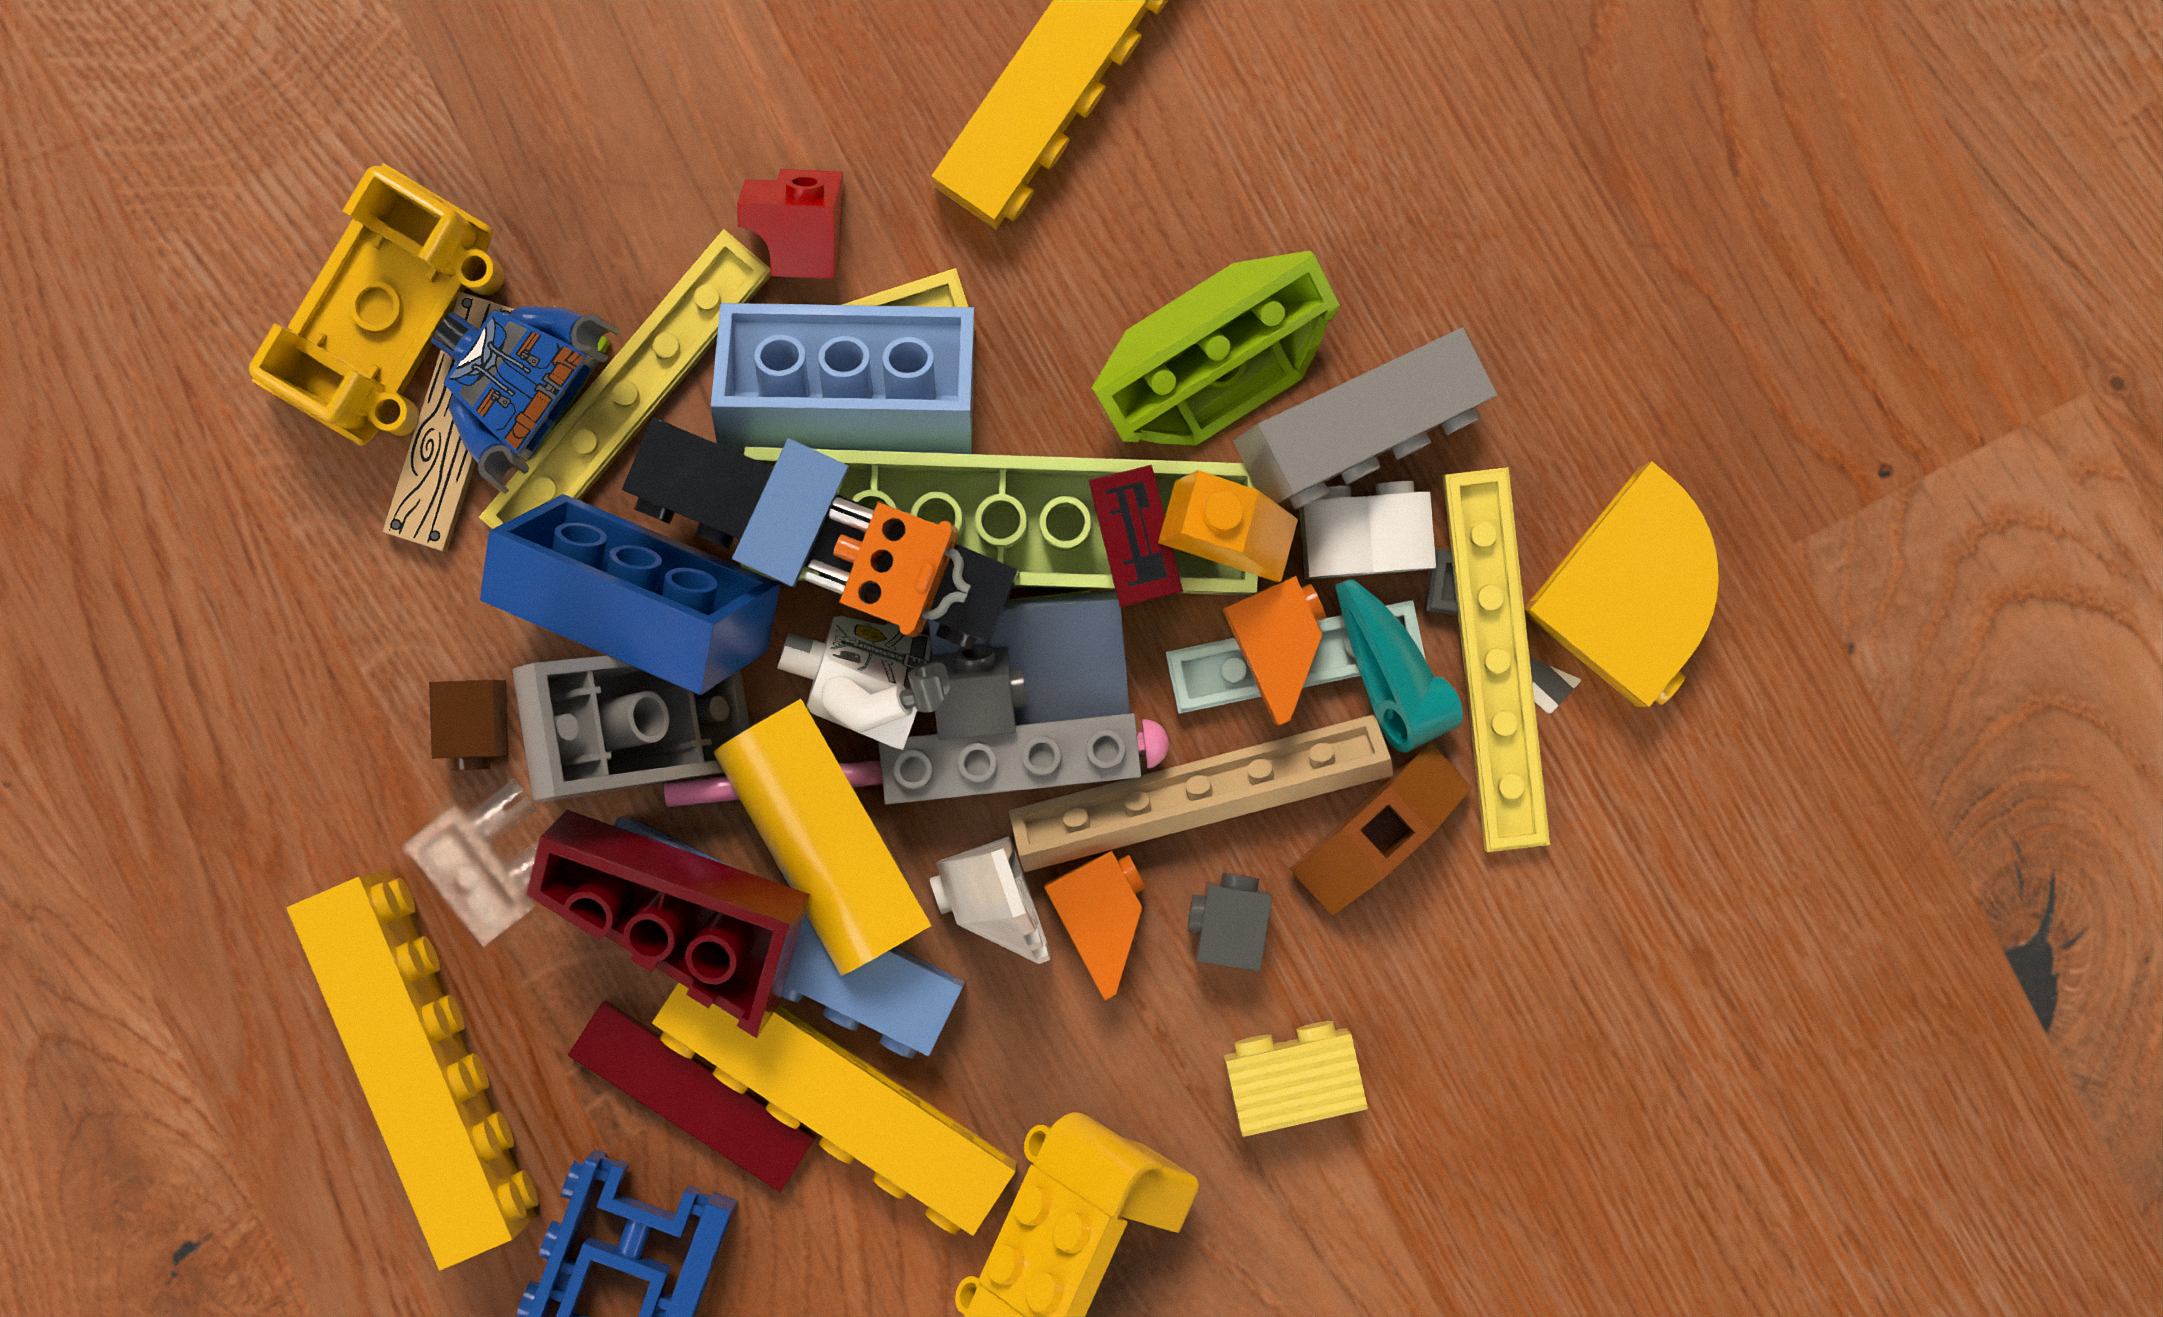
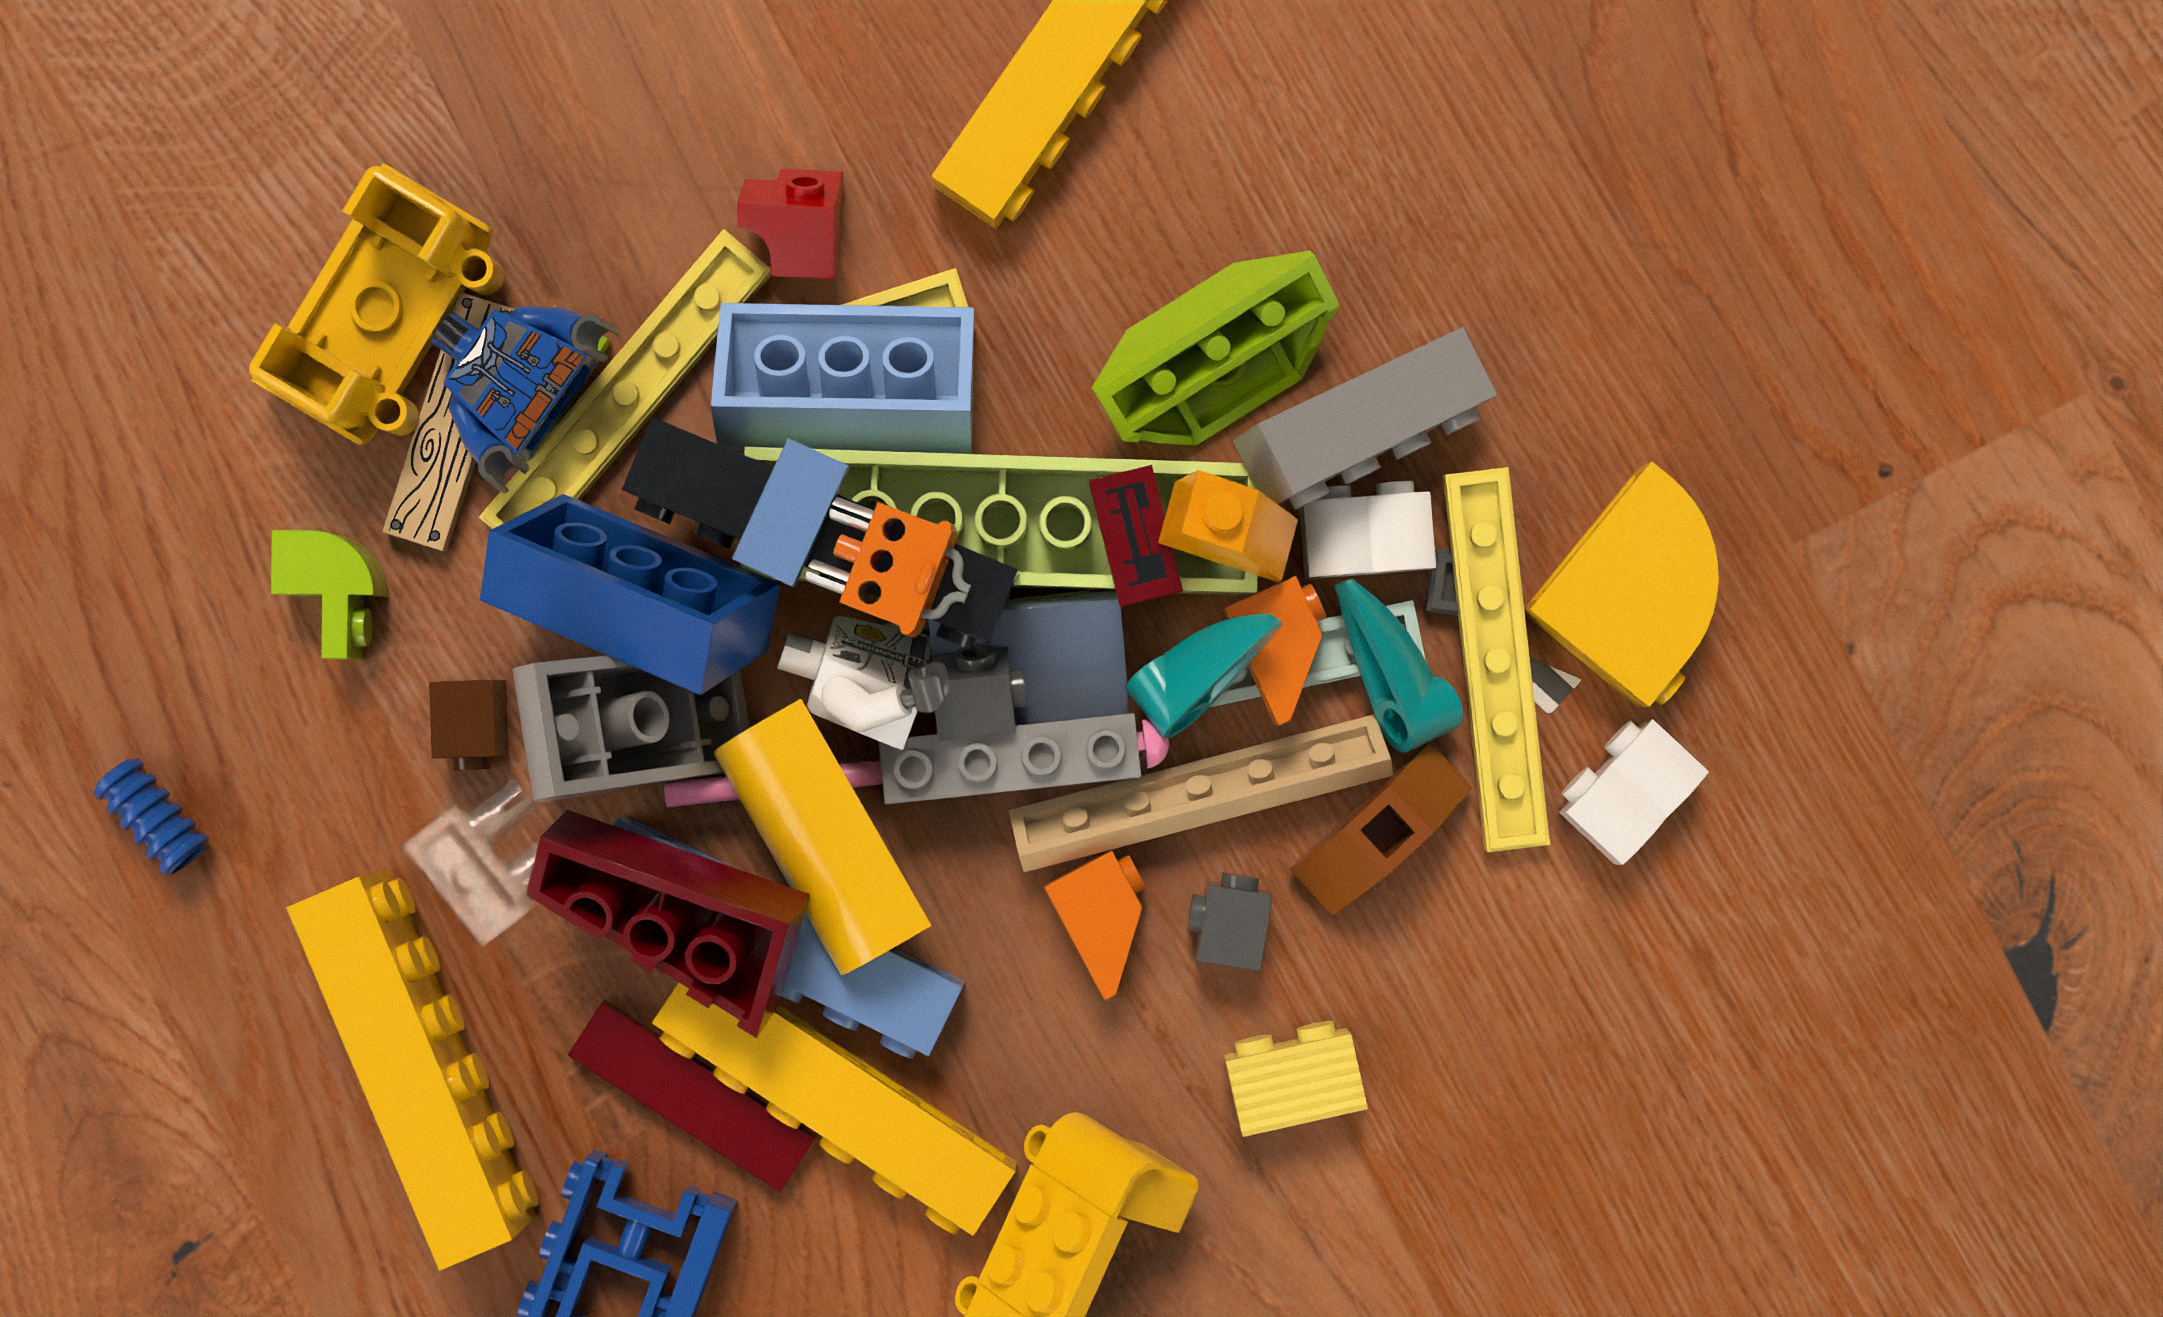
(150, 816): none -> blue piece
(339, 572): none -> lime brick
(992, 898): white wedge -> none
(1198, 670): none -> teal piece
(1631, 790): none -> white brick

